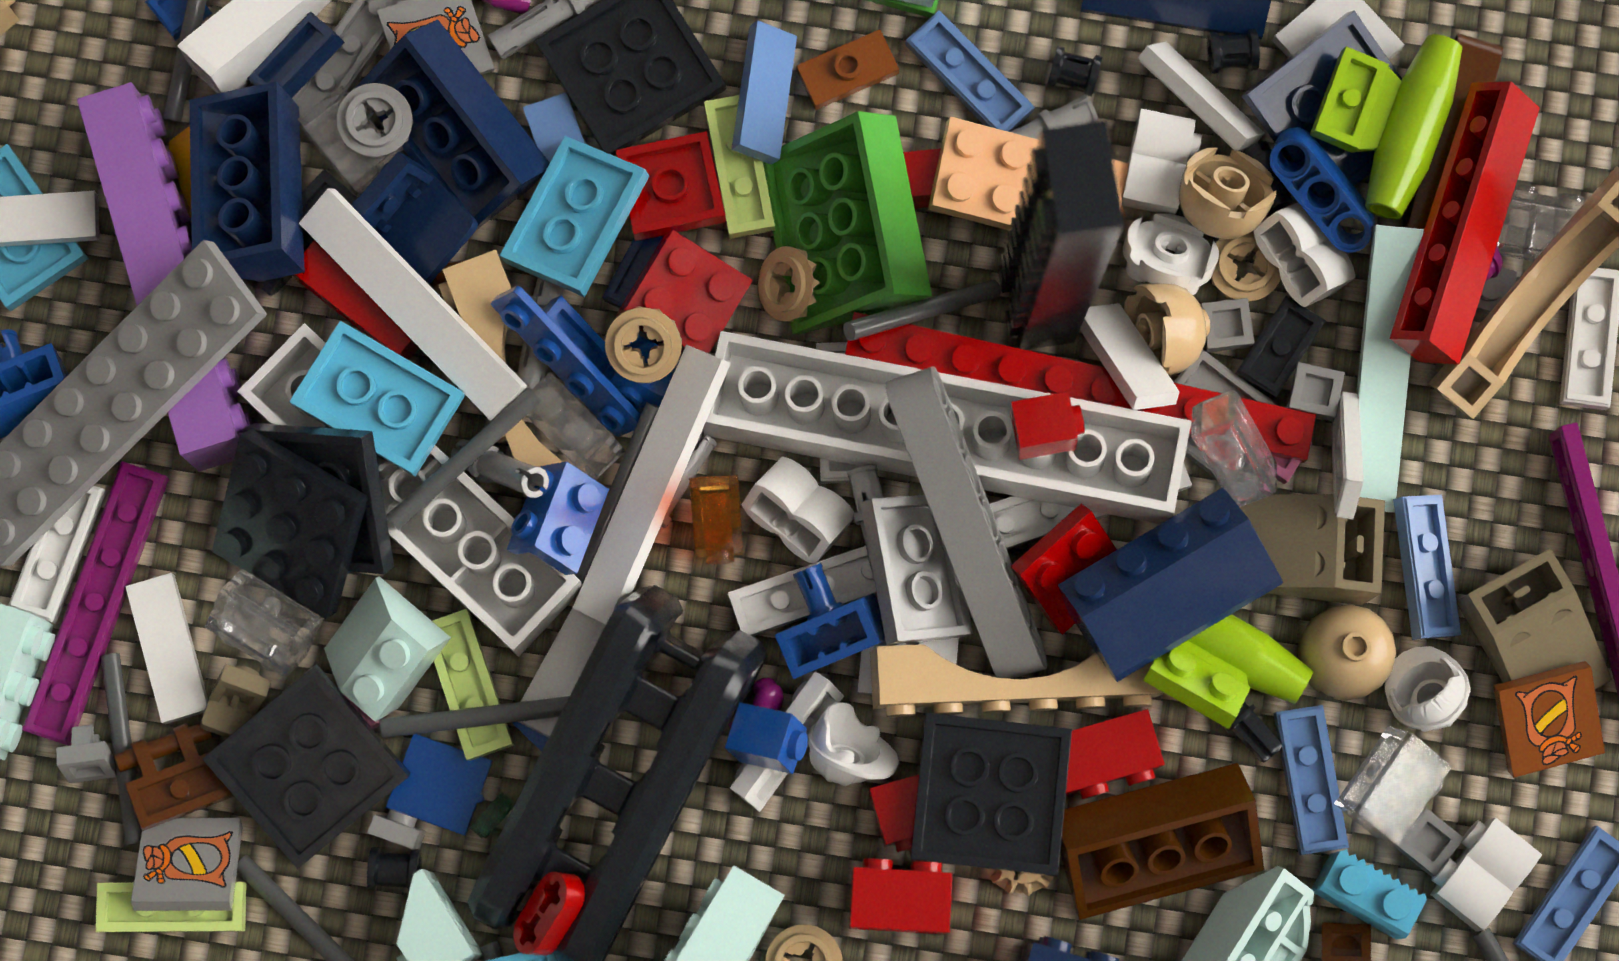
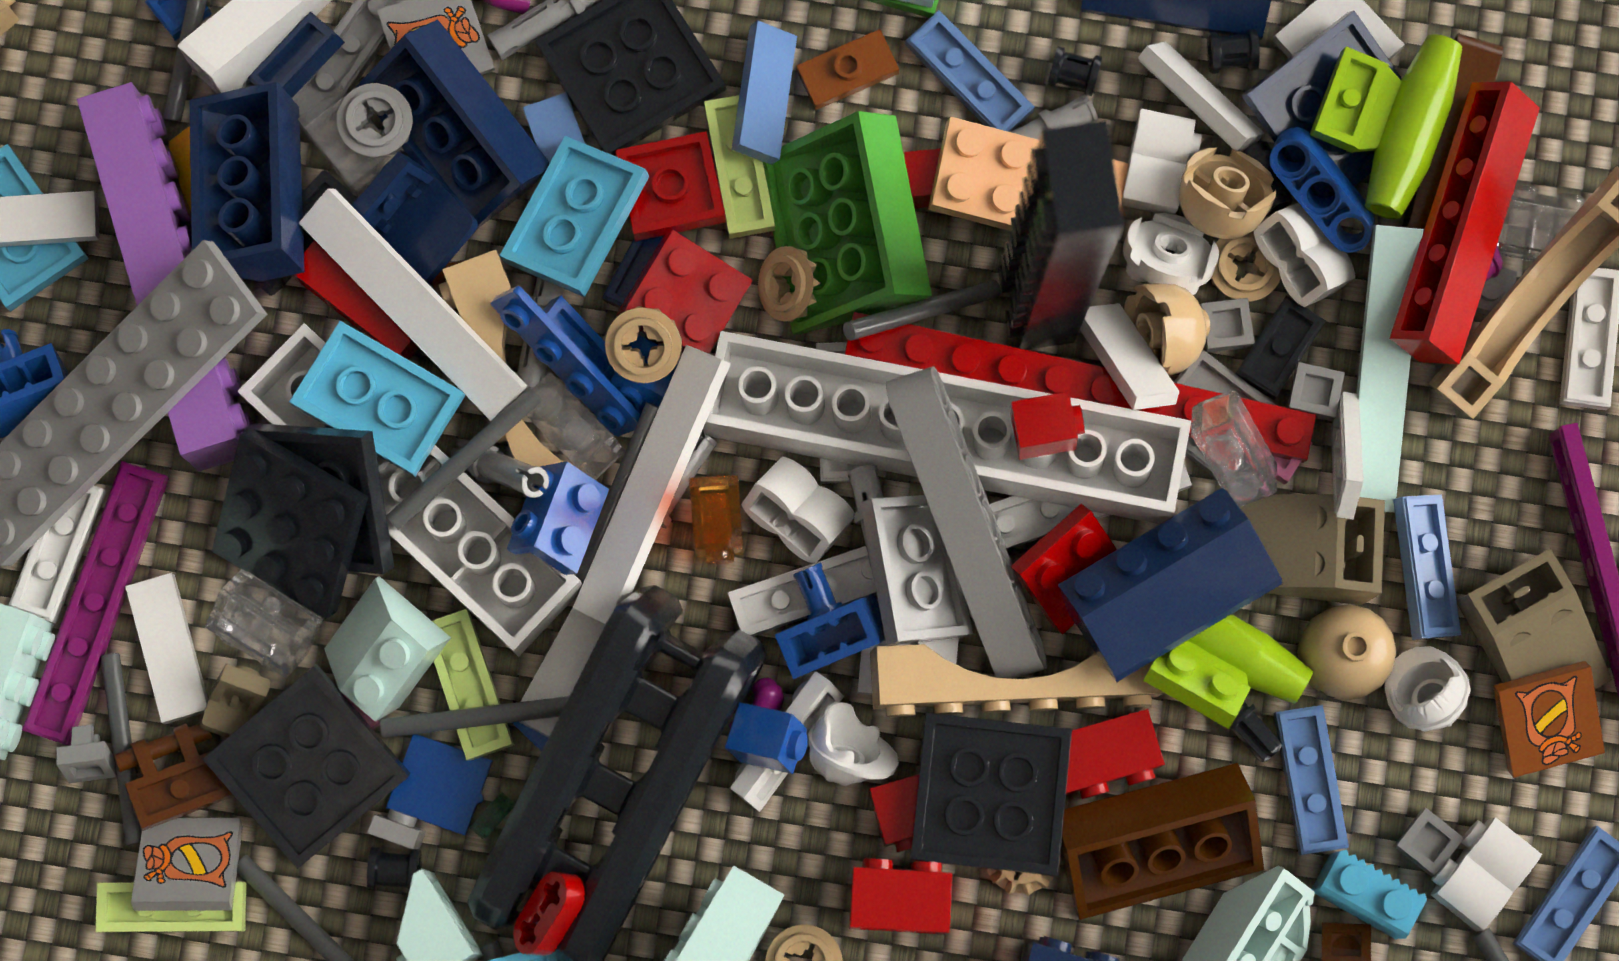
(1393, 785): clear brick -> none

